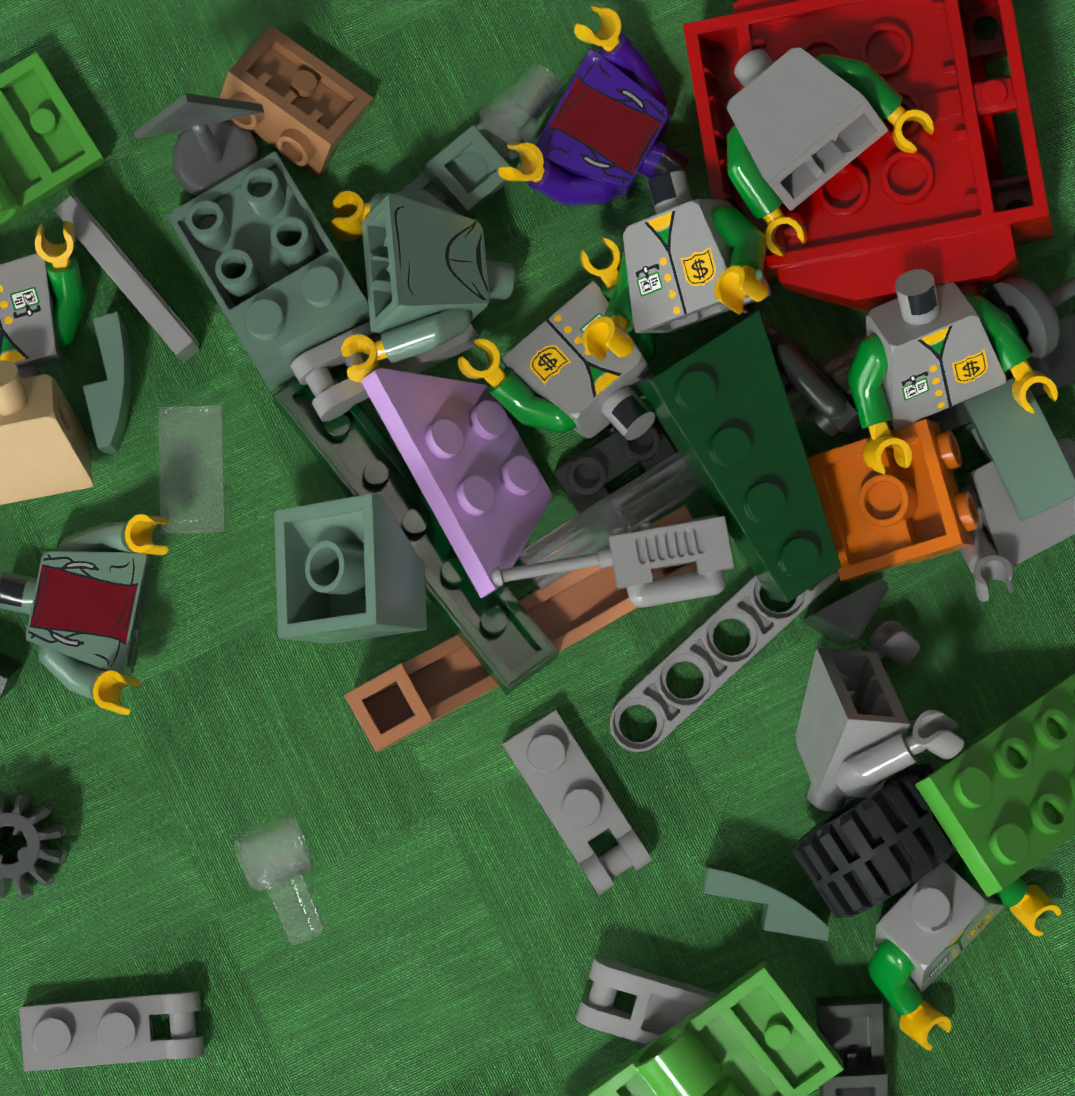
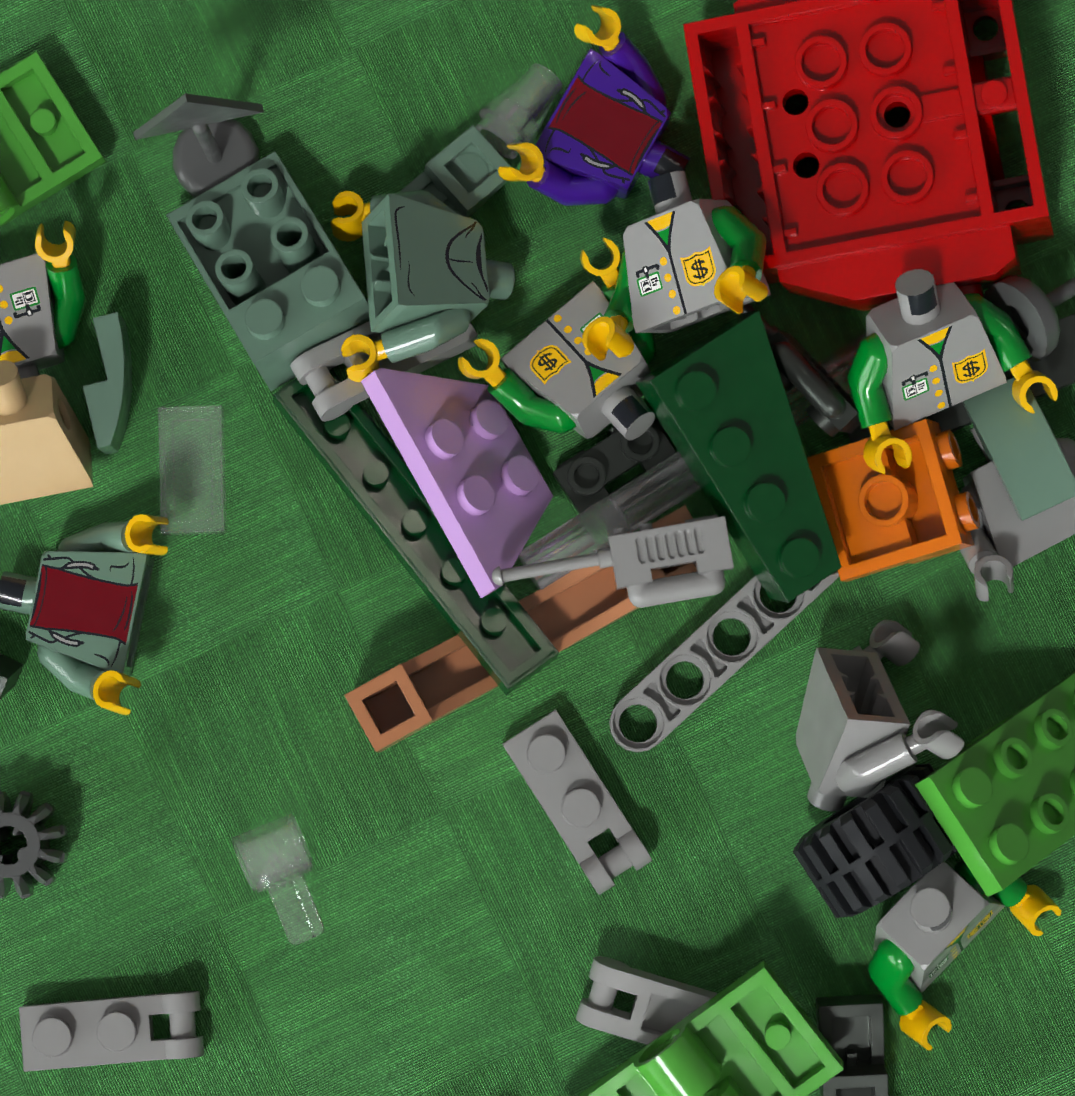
(129, 279): light grey tile -> none
(302, 99): medium nougat bracket -> none
(346, 572): sand green slope -> none
(778, 912): sand green slope -> none
(803, 125): light grey torso -> none
(849, 616): pearl dark grey slope -> none

